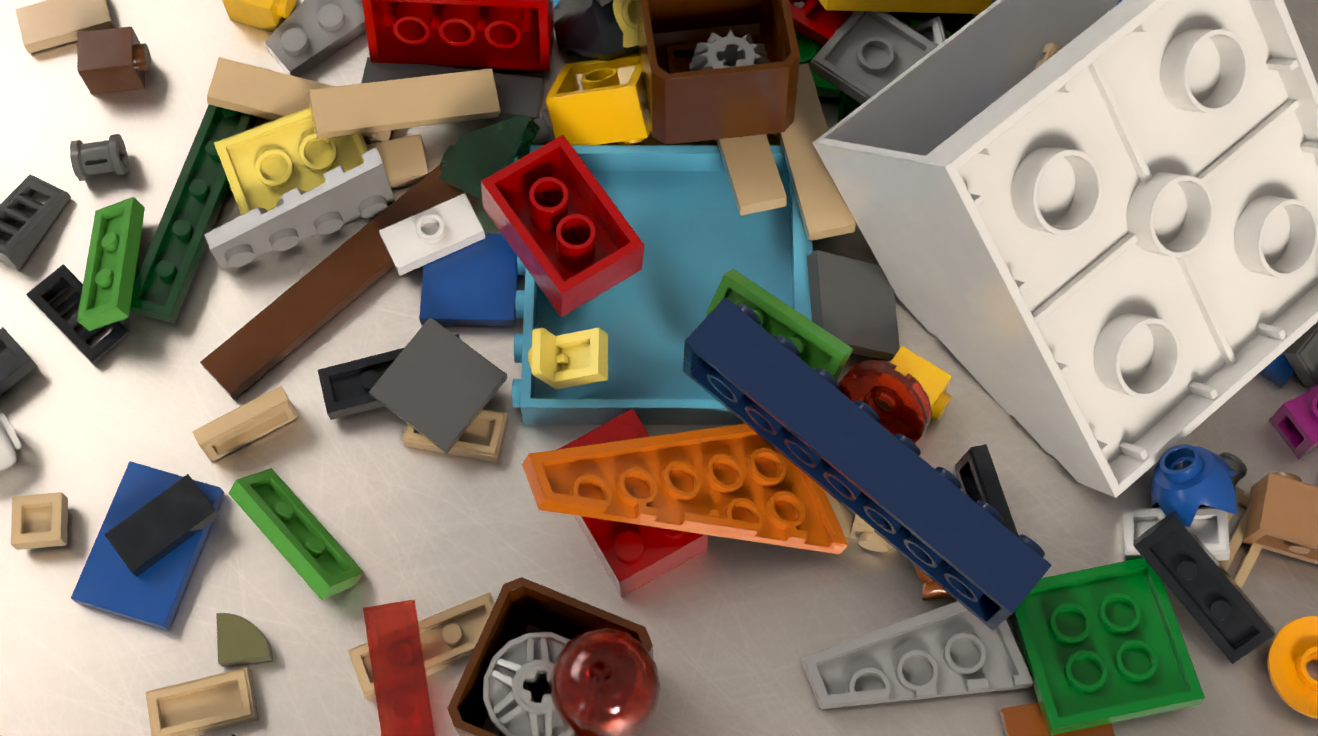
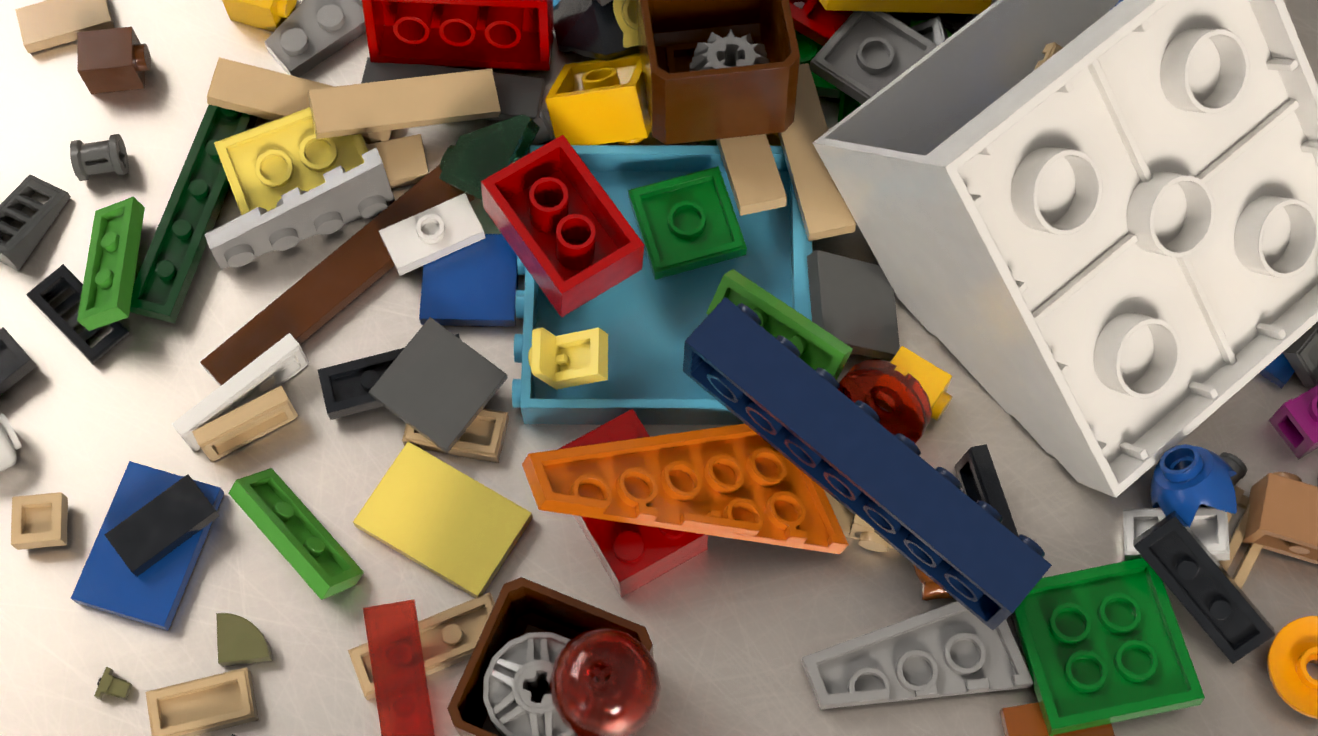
(112, 686): none -> olive piece
(257, 378): none -> white tile
(443, 520): none -> light yellow tile
(687, 222): none -> green tile

